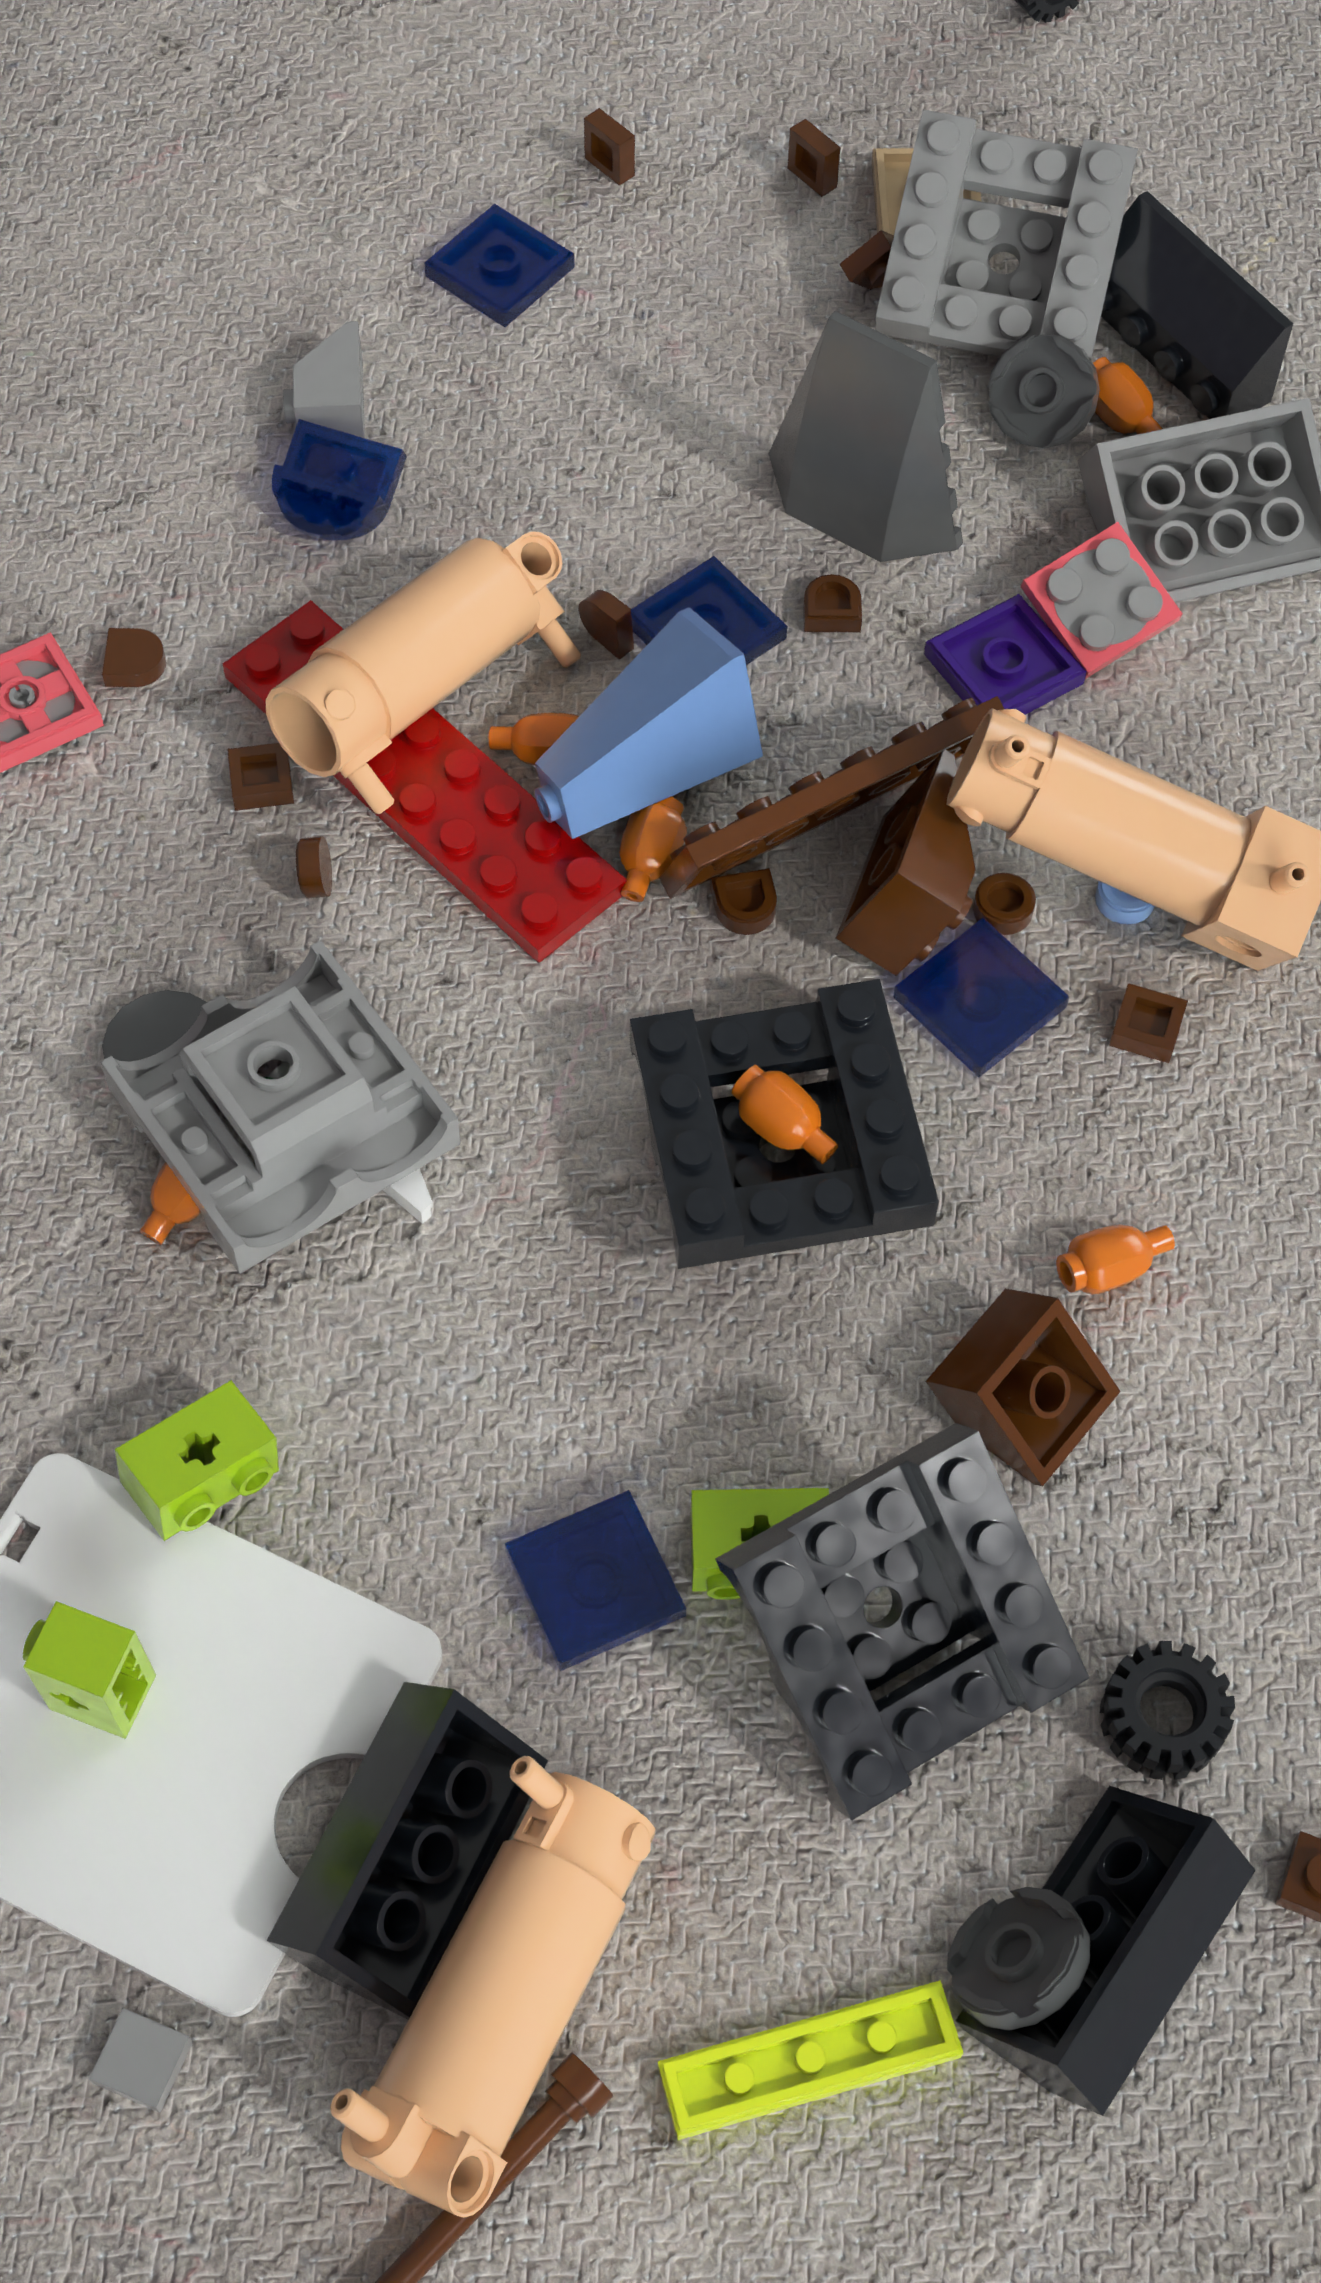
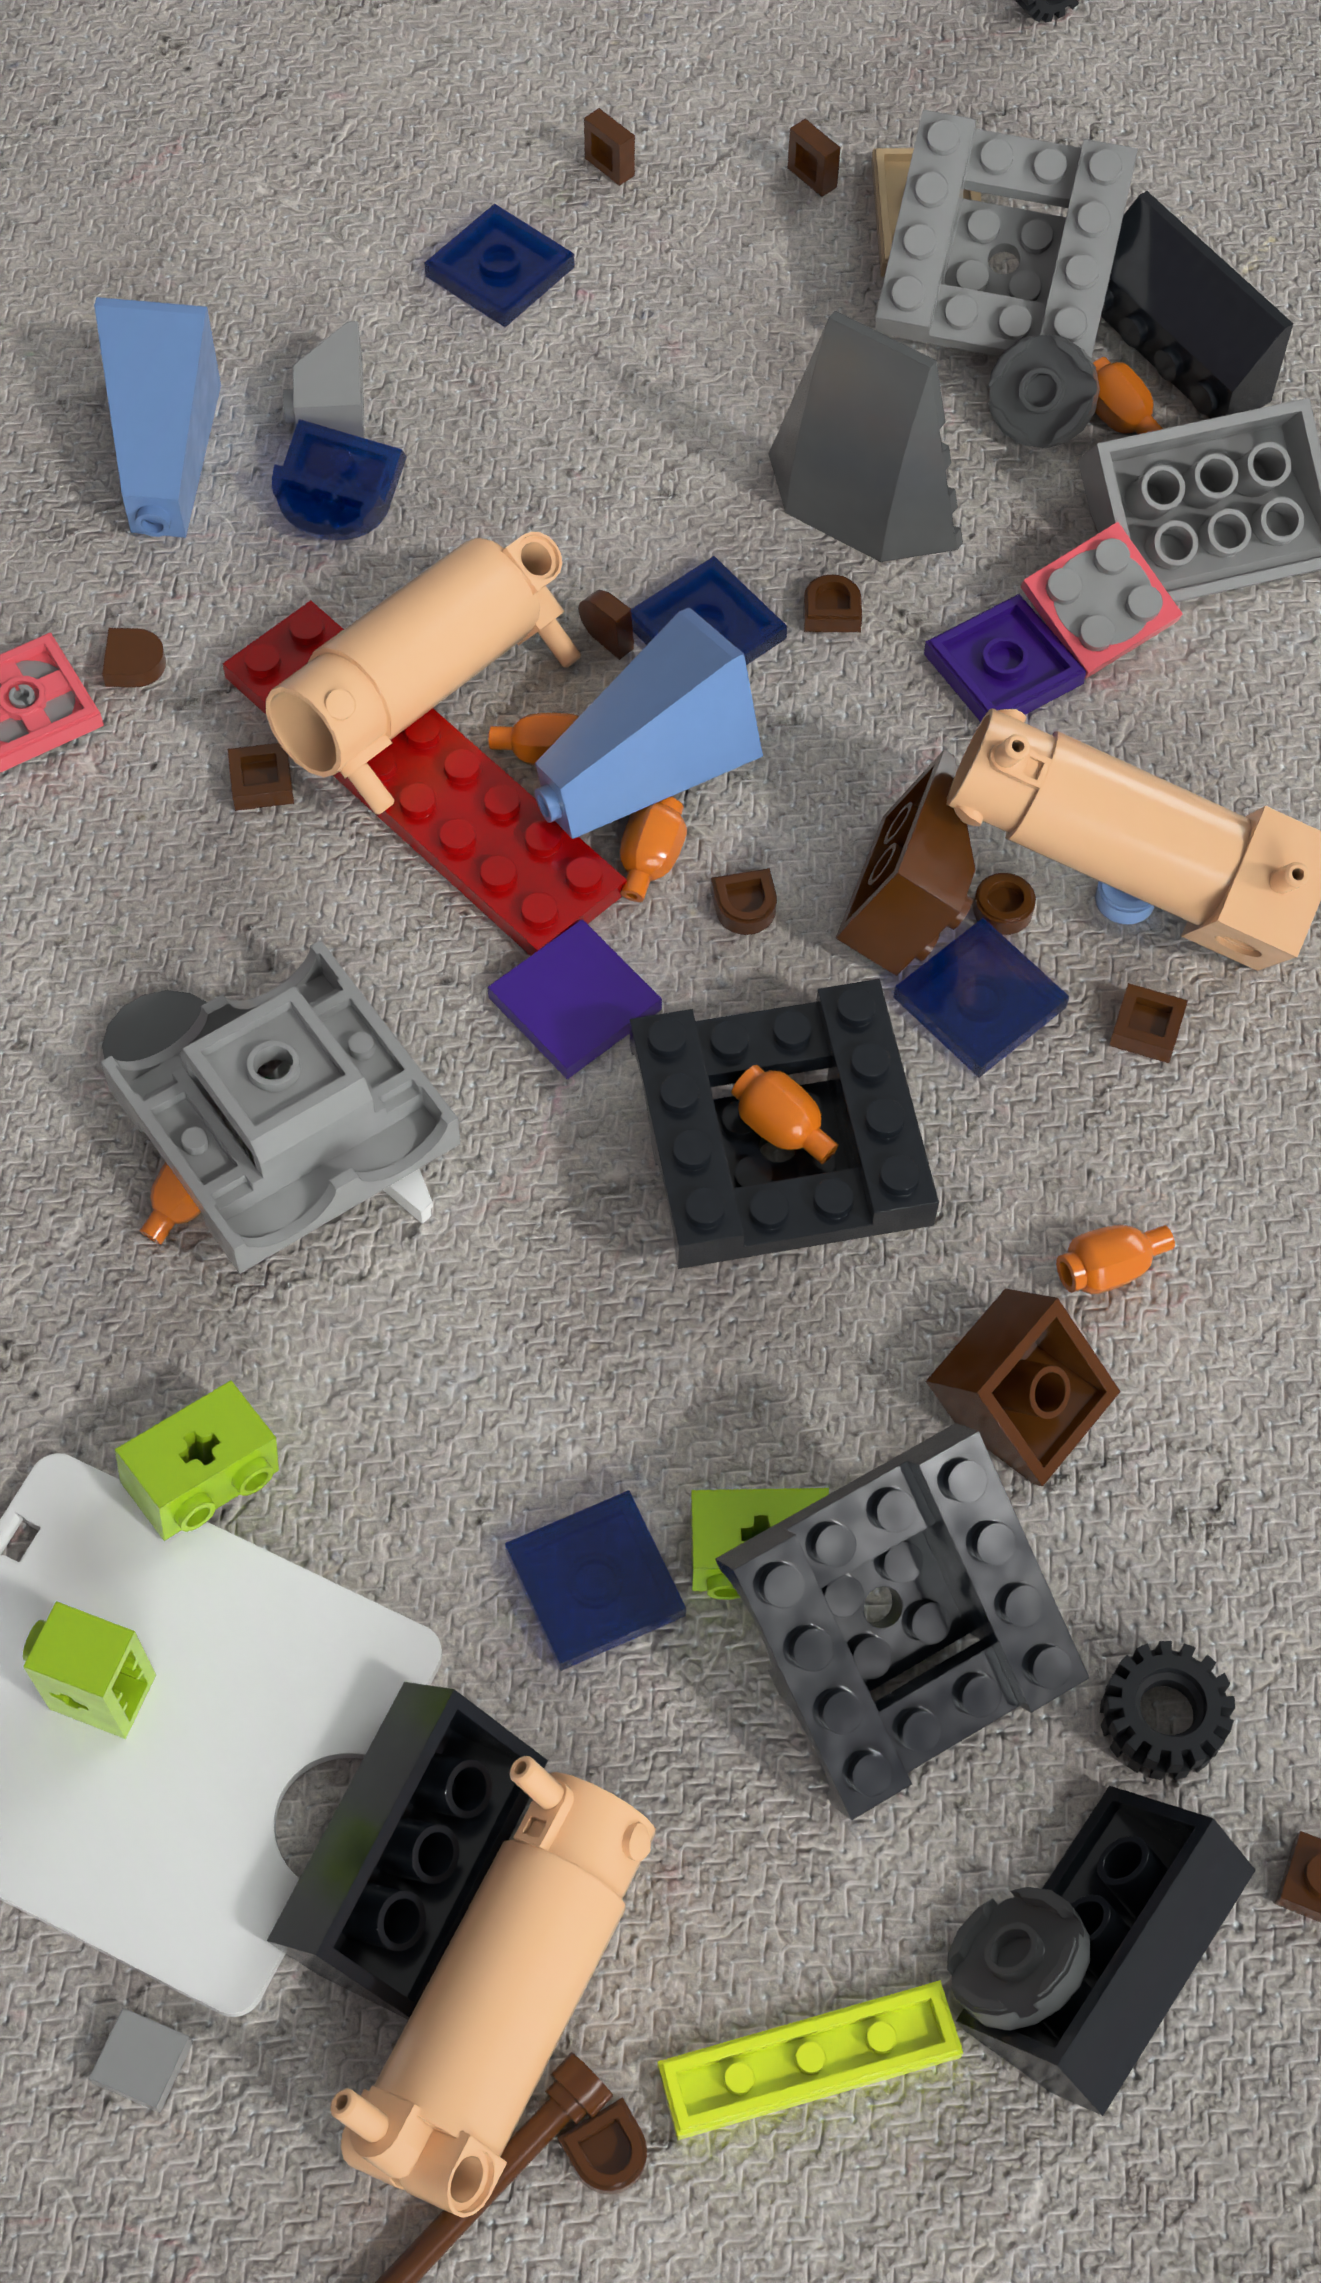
(161, 406): none -> medium blue slope
(314, 867): reddish brown tile -> none
(574, 998): none -> dark purple tile
(607, 2150): none -> reddish brown tile
(820, 800): reddish brown plate -> none
(869, 262): reddish brown plate -> none

